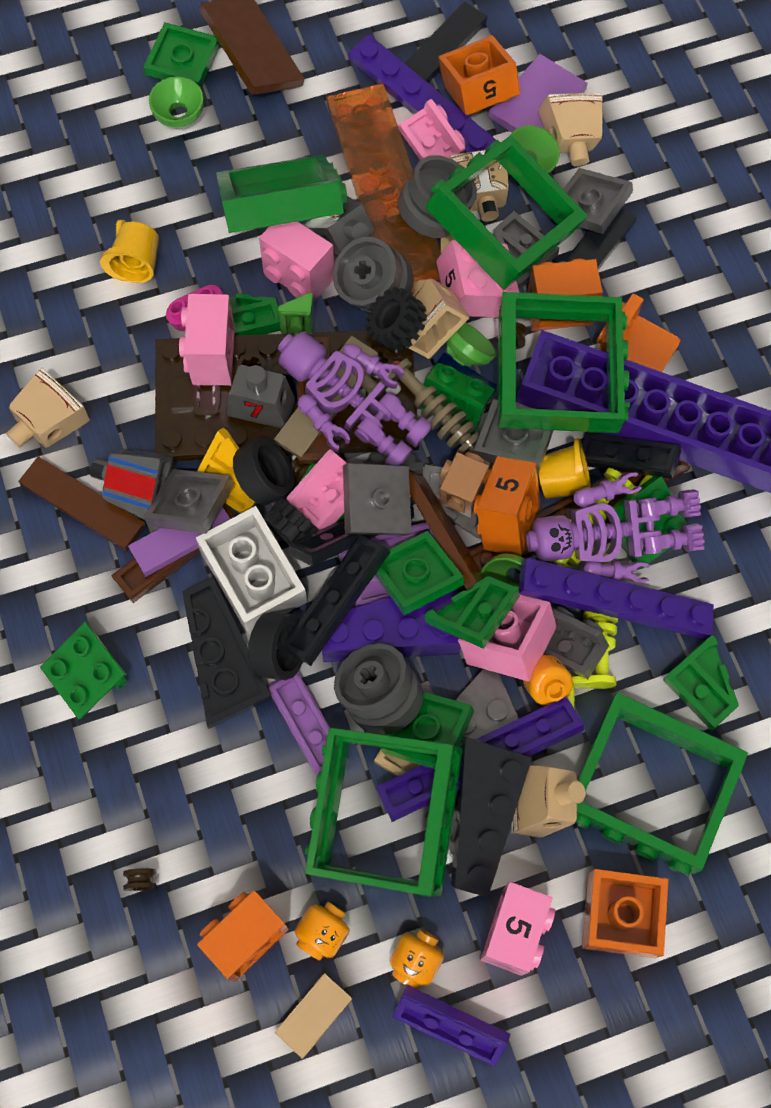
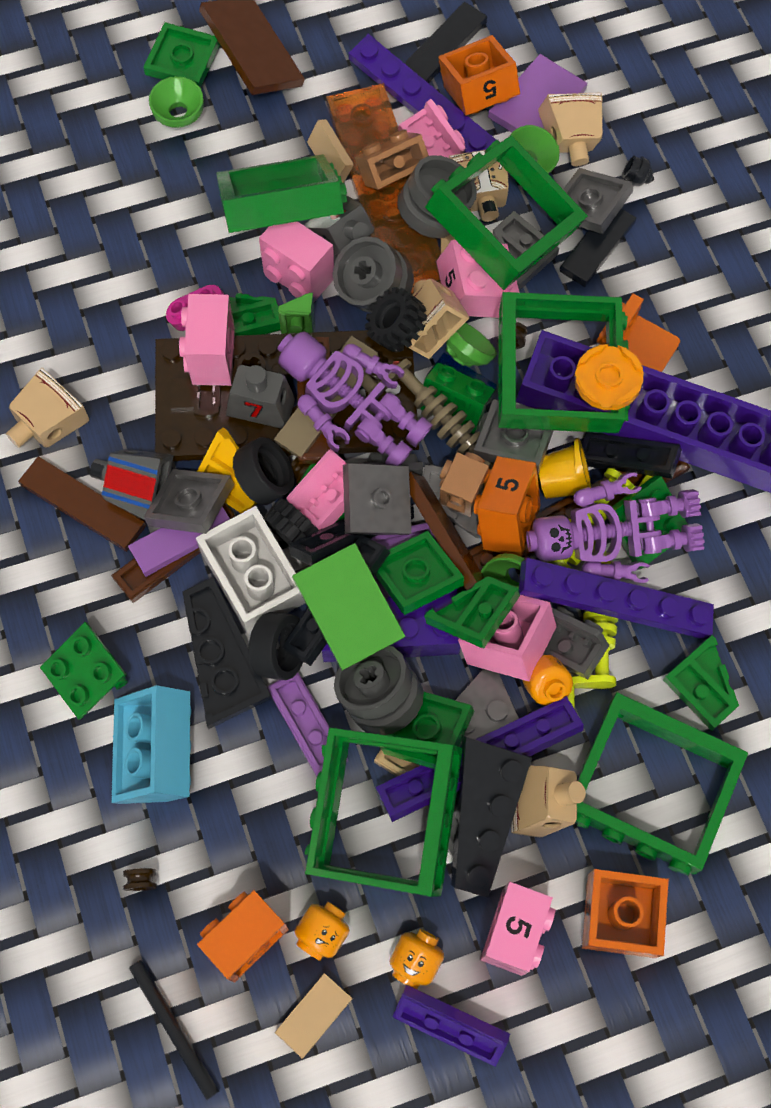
(132, 253): yellow hat -> none
(151, 746): none -> medium azure slope
(174, 1030): none -> black bar
(324, 141): none -> tan tile
(348, 606): none -> bright green tile
(392, 159): none -> medium nougat brick
(564, 278): orange brick -> none
(609, 377): none -> light orange tile
(638, 171): none -> black plate

